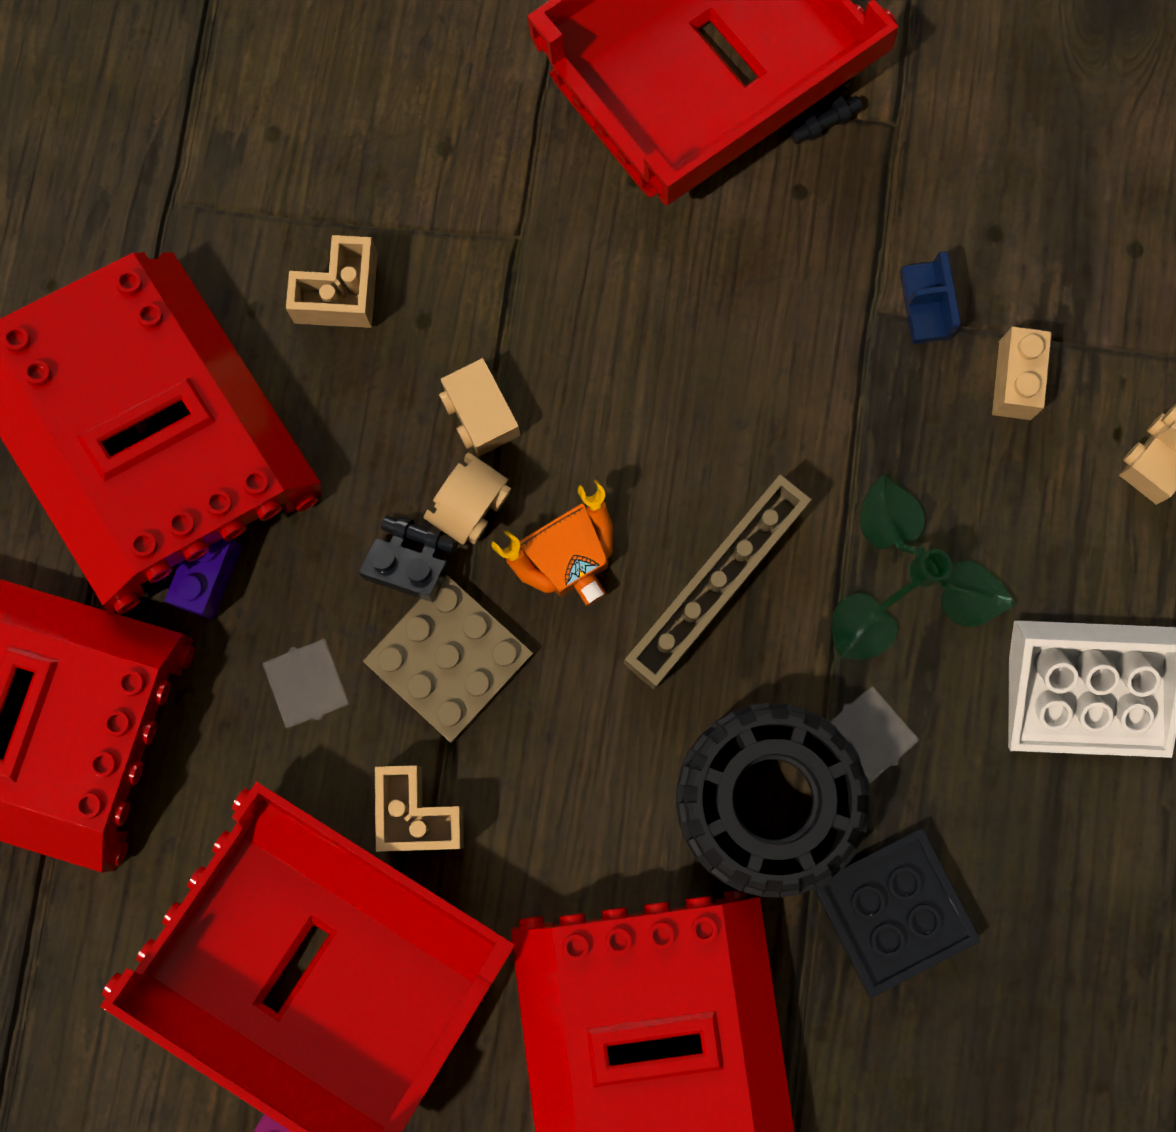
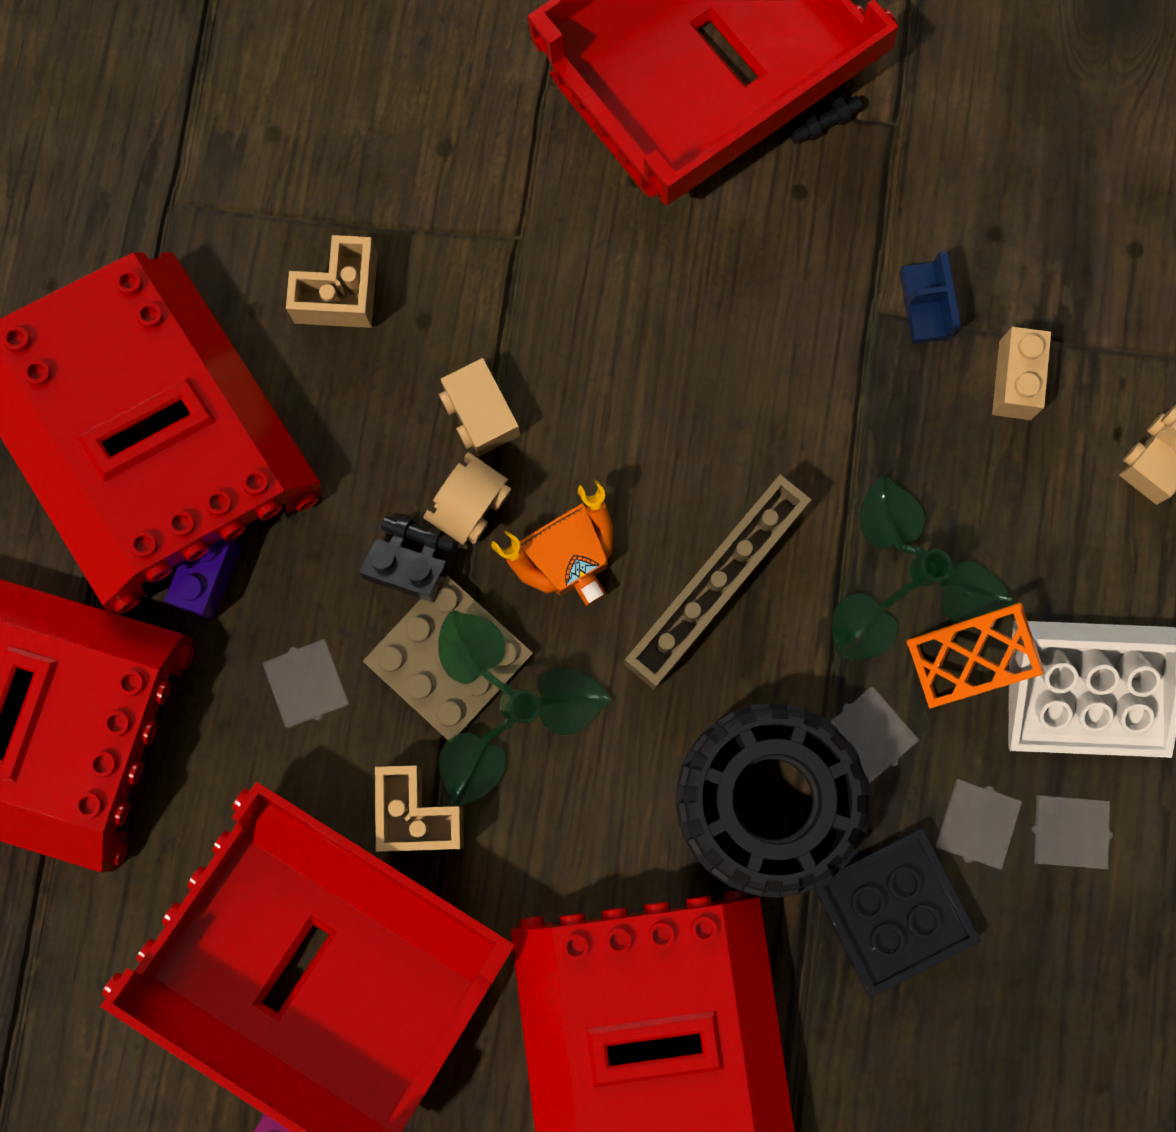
(567, 704): none -> clear green plant
(978, 824): none -> clear piece
(984, 623): none -> orange window
(1072, 832): none -> clear piece

